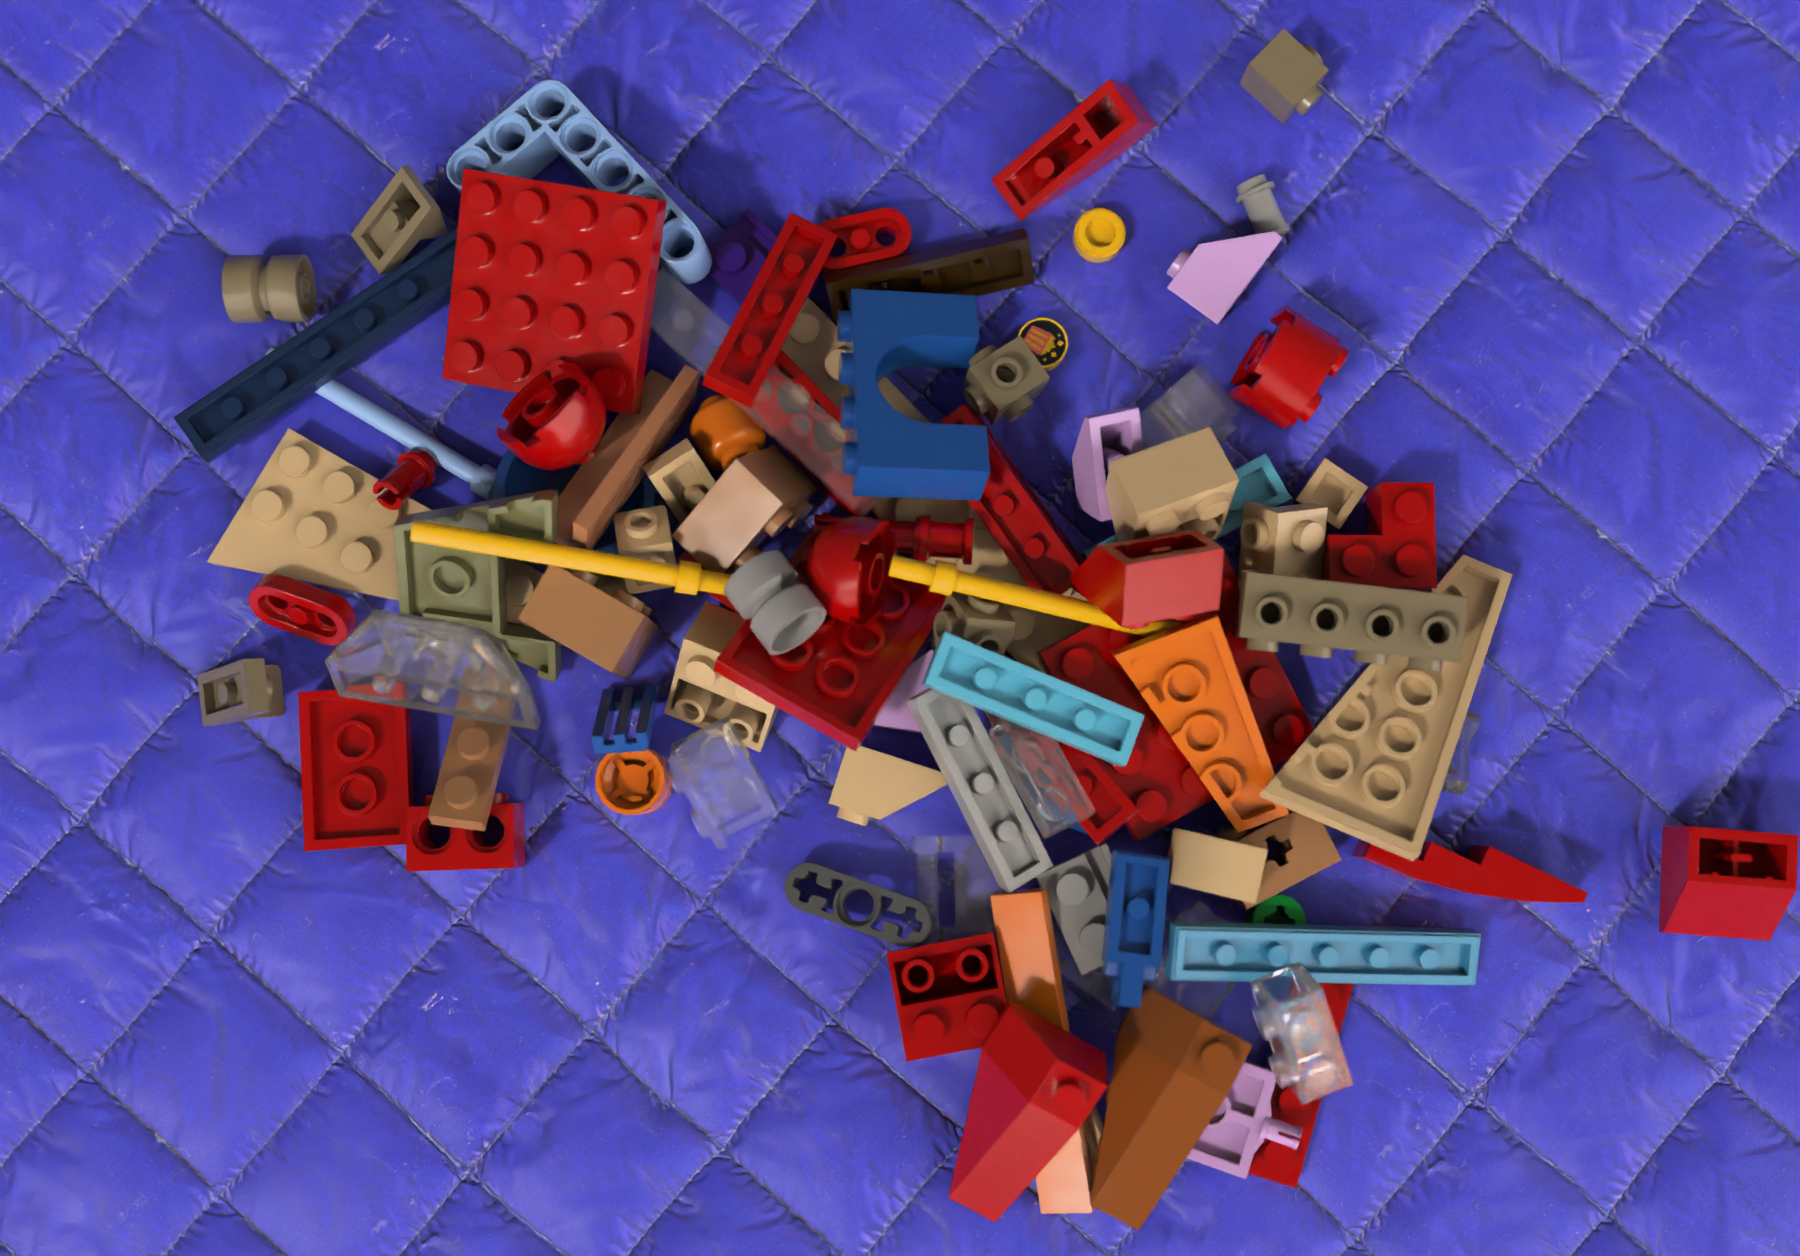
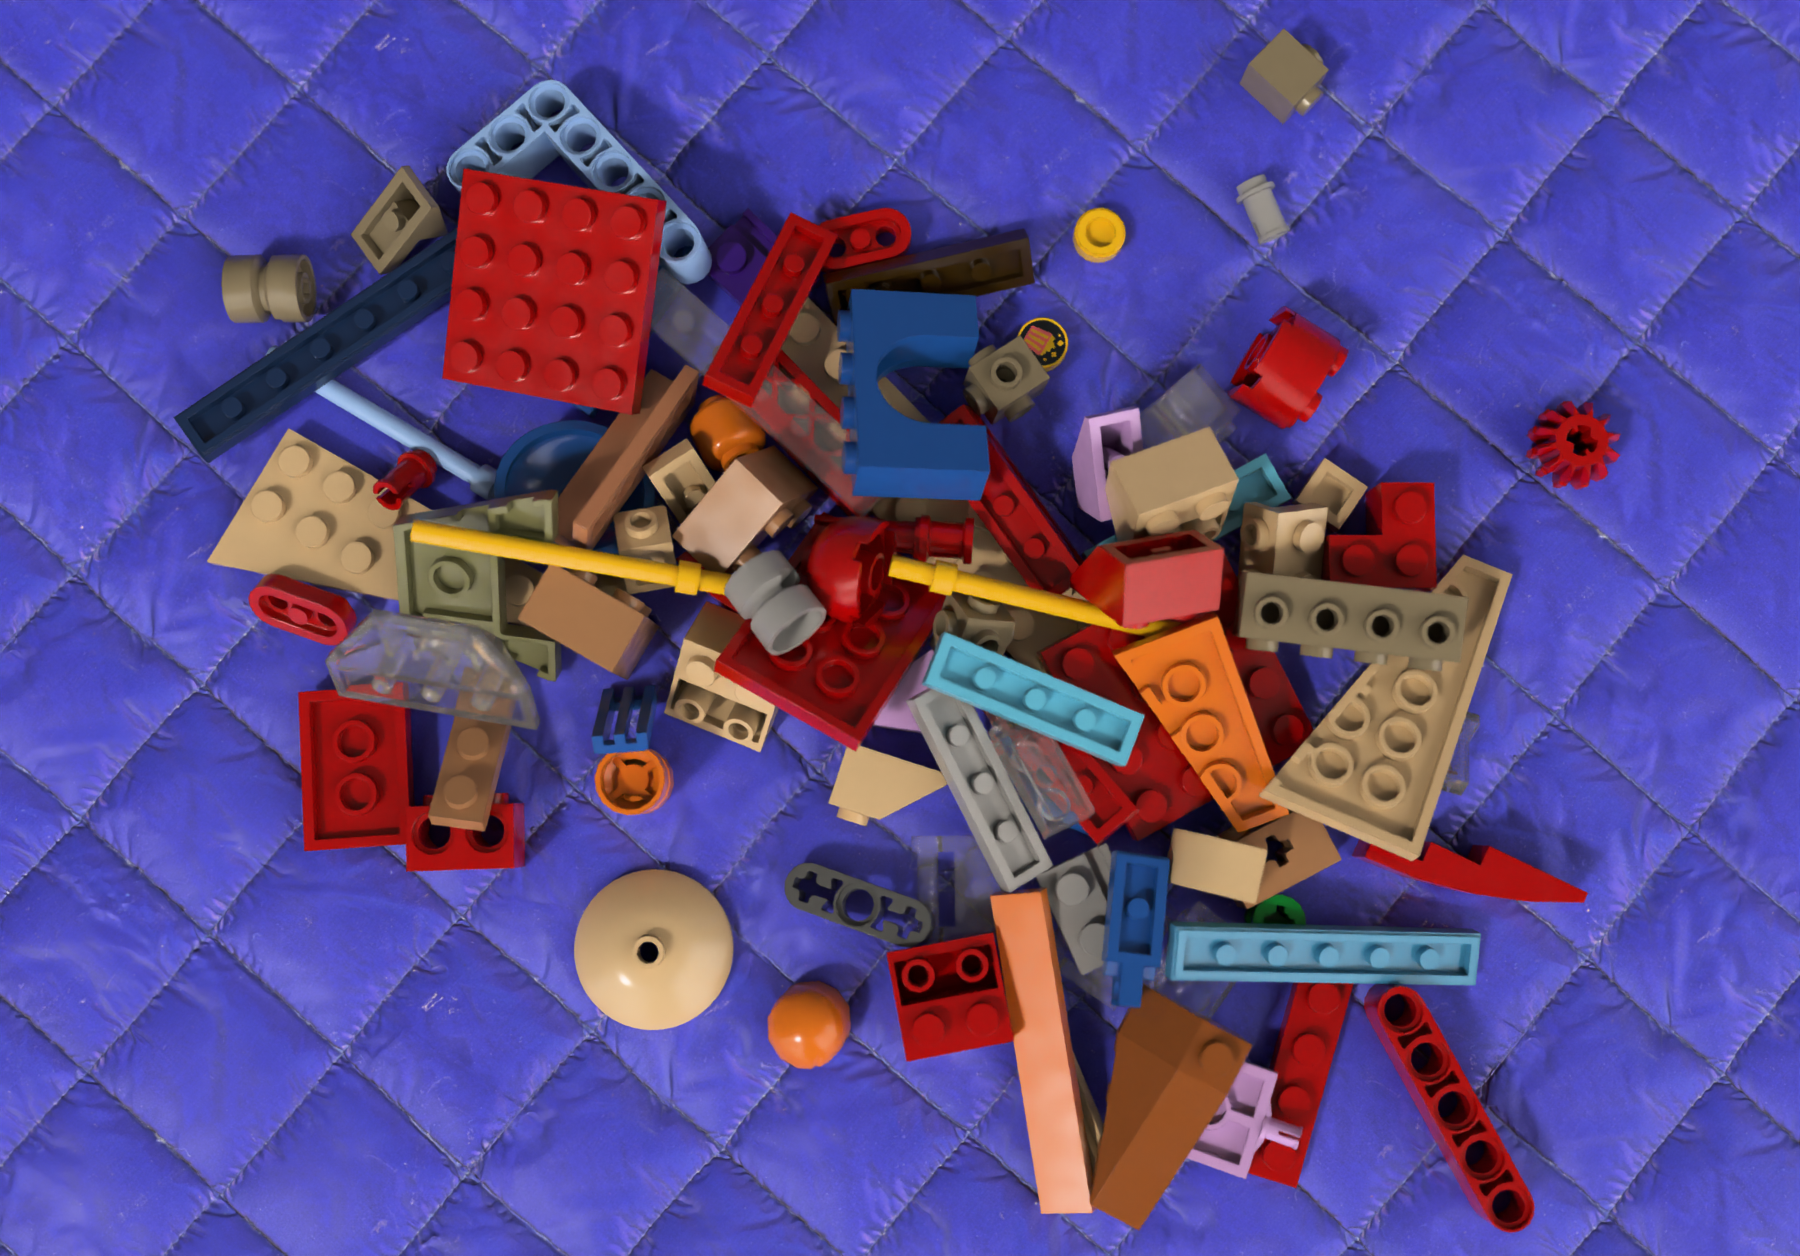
(241, 692): dark tan slope -> none
(555, 420): red cylinder -> none
(691, 943): none -> tan dish
(719, 781): clear bracket -> none
(809, 1024): none -> orange hair
(1024, 1107): red wedge -> none
(1074, 148): red slope -> none
(1220, 272): lavender slope -> none
(1301, 1033): clear brick -> none
(1467, 1122): none -> red beam
(1587, 436): none -> red gear
(1725, 881): red slope -> none

